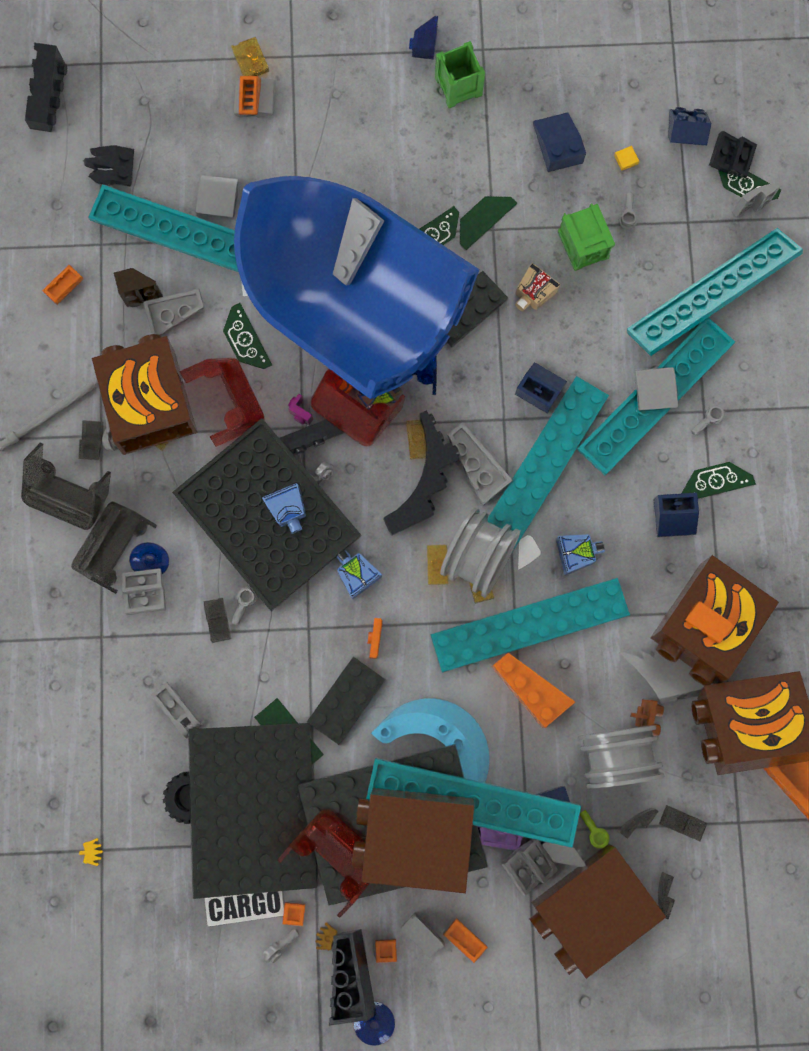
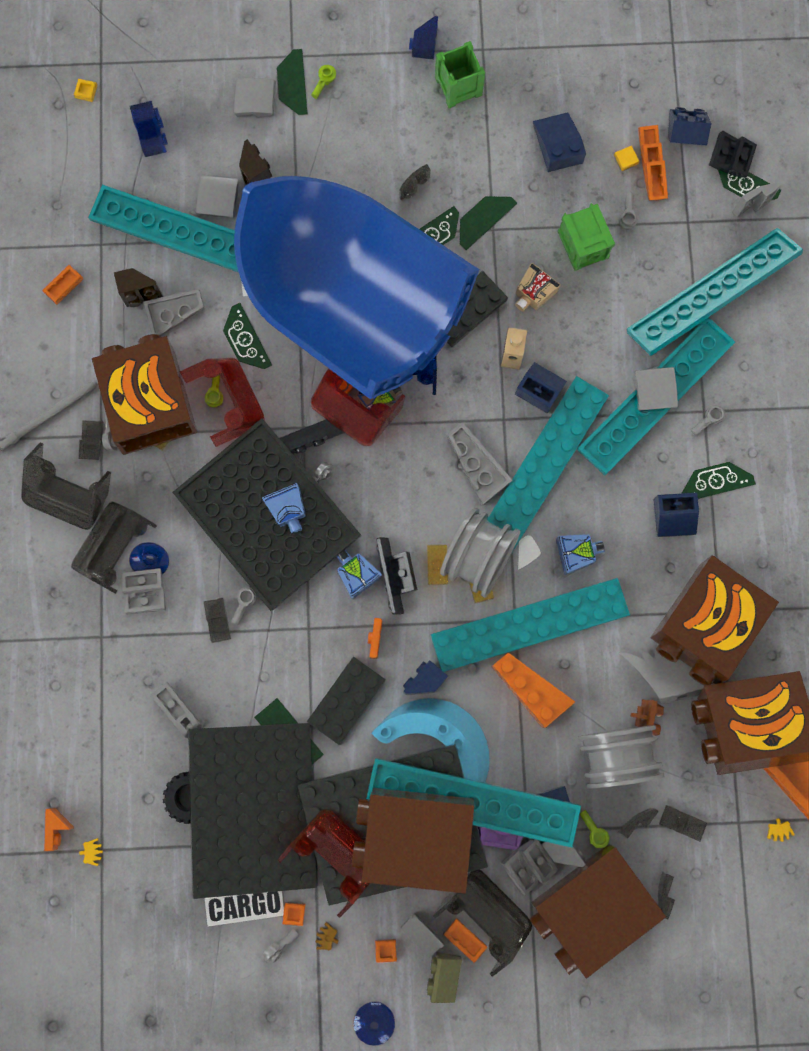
(45, 87): black wedge -> none
(53, 823): none -> orange slope
(85, 90): none -> yellow tile
(111, 165): black plate -> none
(149, 125): none -> clear blue brick
(214, 396): none -> lime plate
(244, 80): orange slope -> none
(250, 58): clear yellow plate -> none
(251, 165): none -> dark brown slope
(292, 82): none -> dark green sticker
(300, 414): magenta bracket -> none
(326, 75): none -> lime plate
(351, 988): black wedge -> none
(357, 239): light grey wing -> none
(397, 573): none -> black bracket
(410, 186): none -> clear smoke slope
(416, 439): clear yellow plate -> none
(427, 680): none -> dark blue slope
(438, 456): black arch -> none
(445, 979): none -> olive slope
(493, 914): none -> clear smoke windscreen
(514, 346): none -> tan torso
(653, 163): none -> orange slope
(709, 622): orange slope -> none
(779, 830): none -> yellow piece

